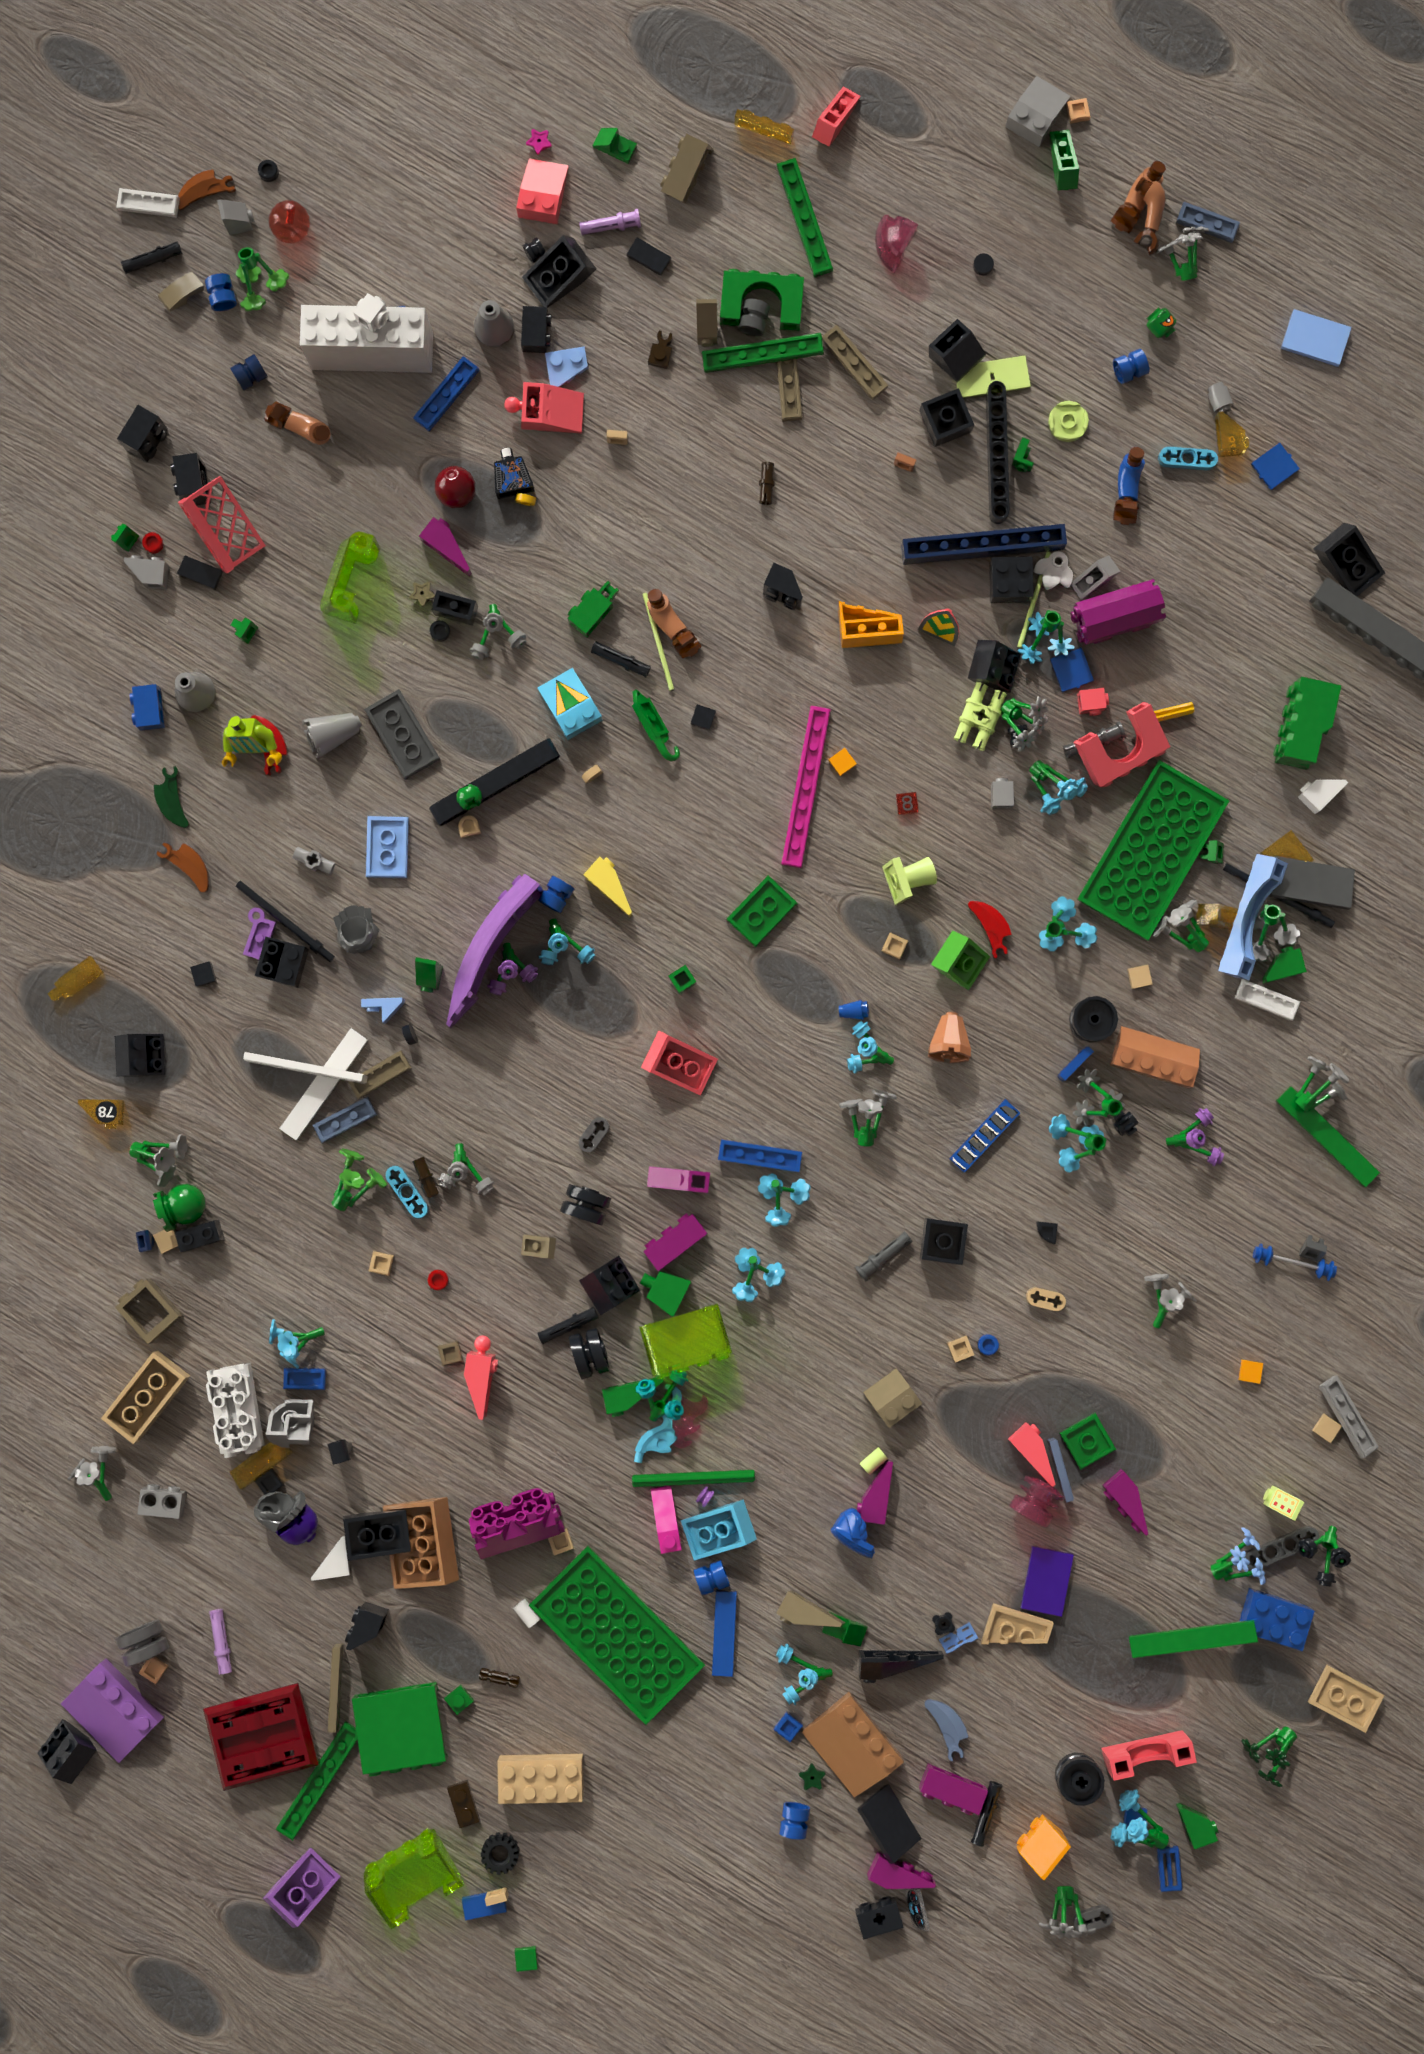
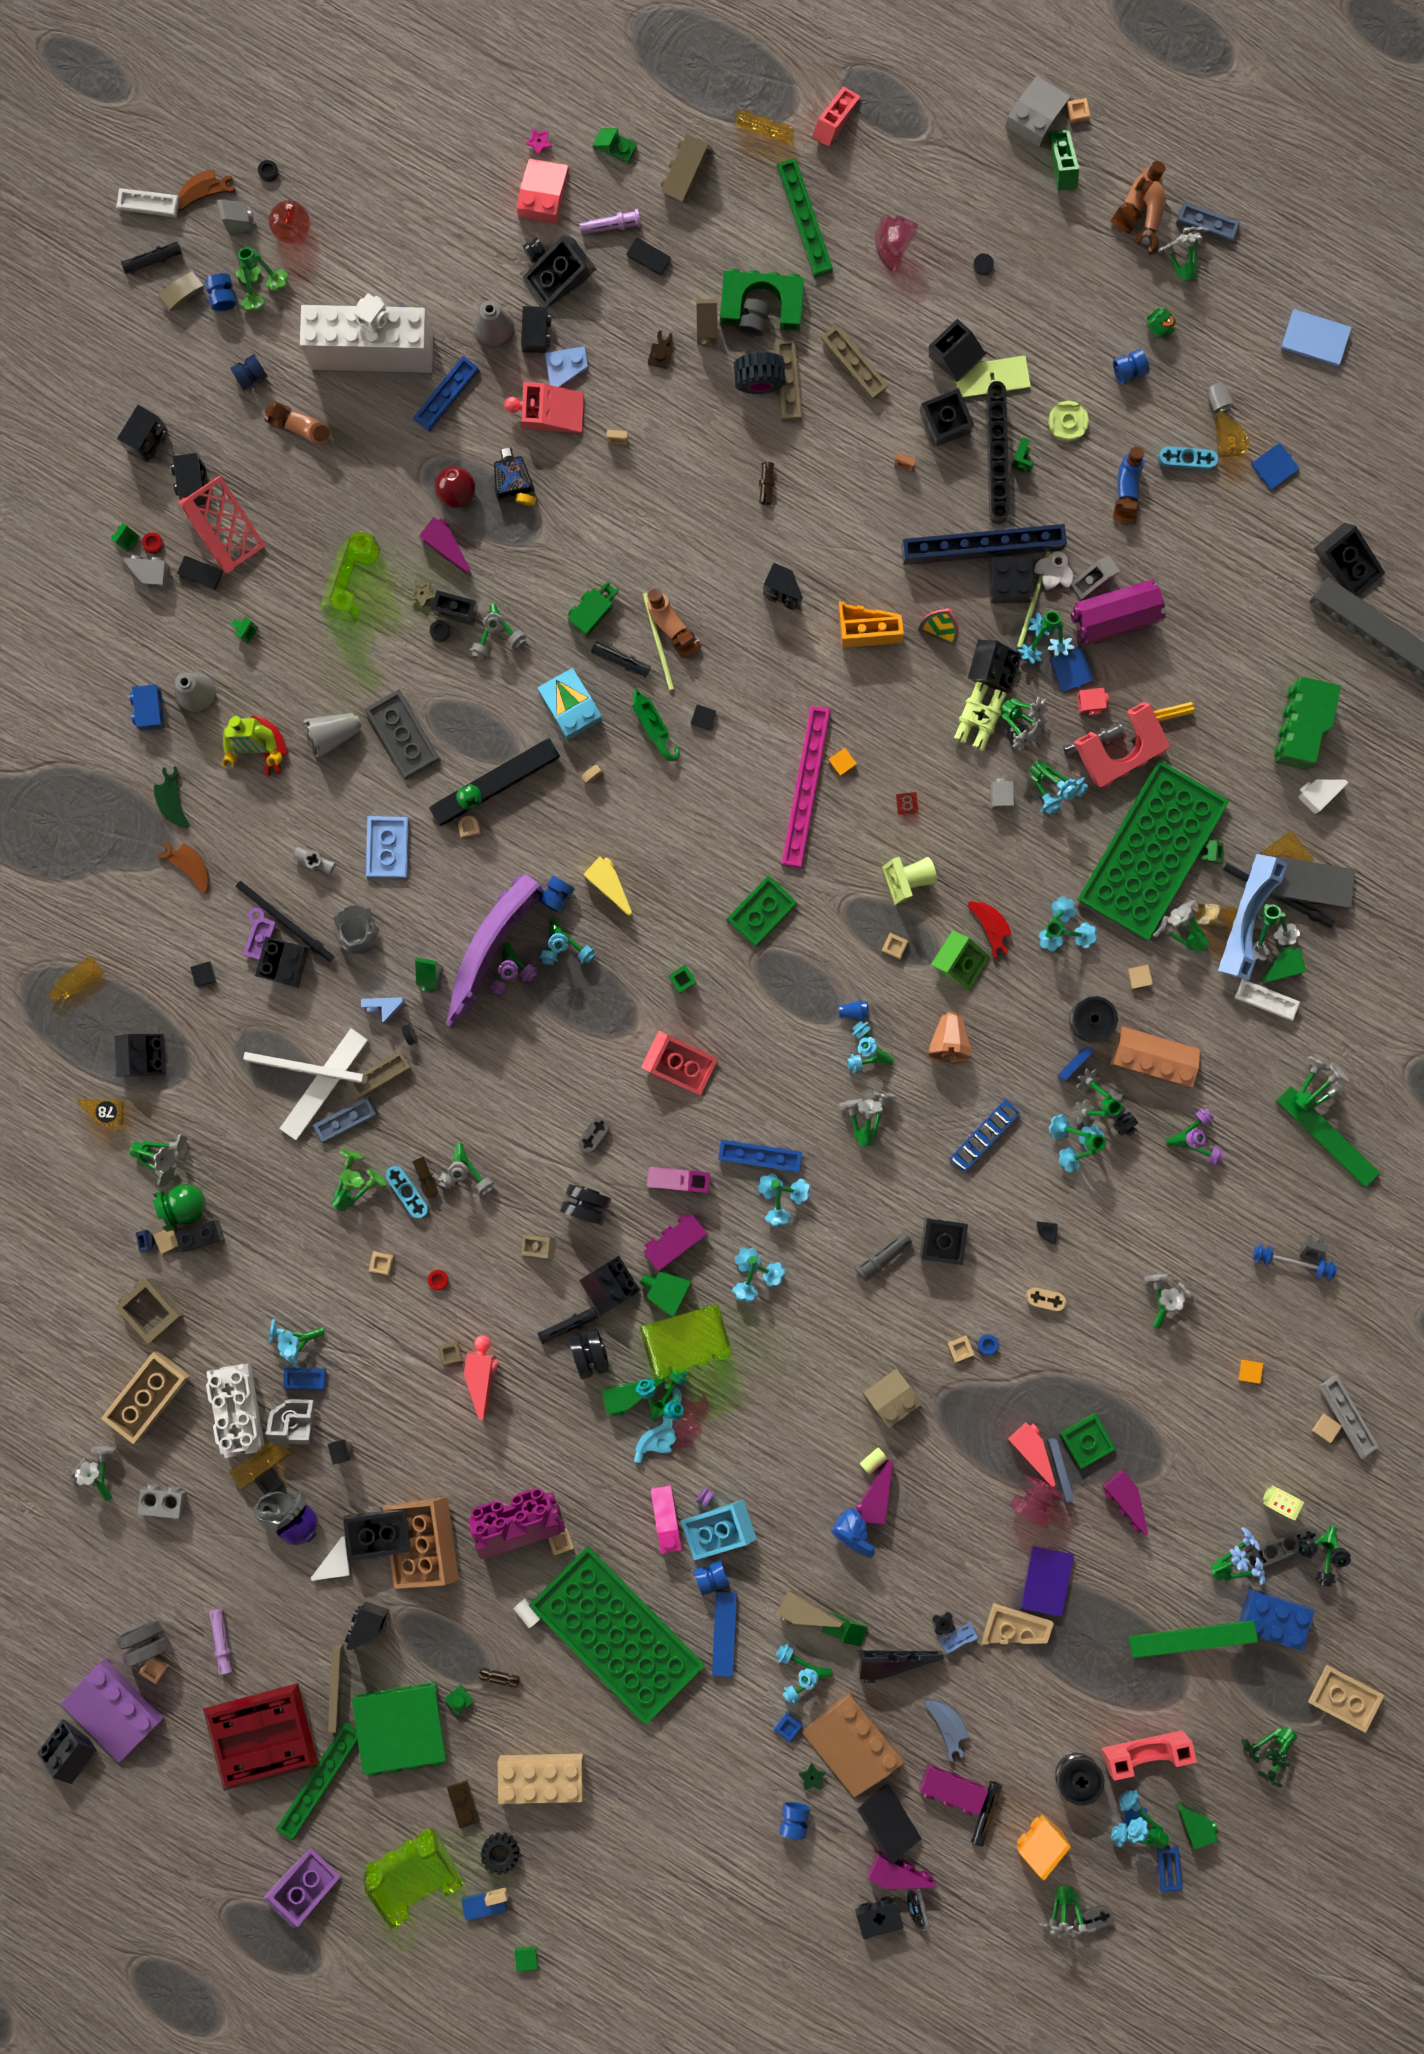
(693, 1478): green axle -> none
(759, 373): none -> black wheel
(762, 352): green tile -> none

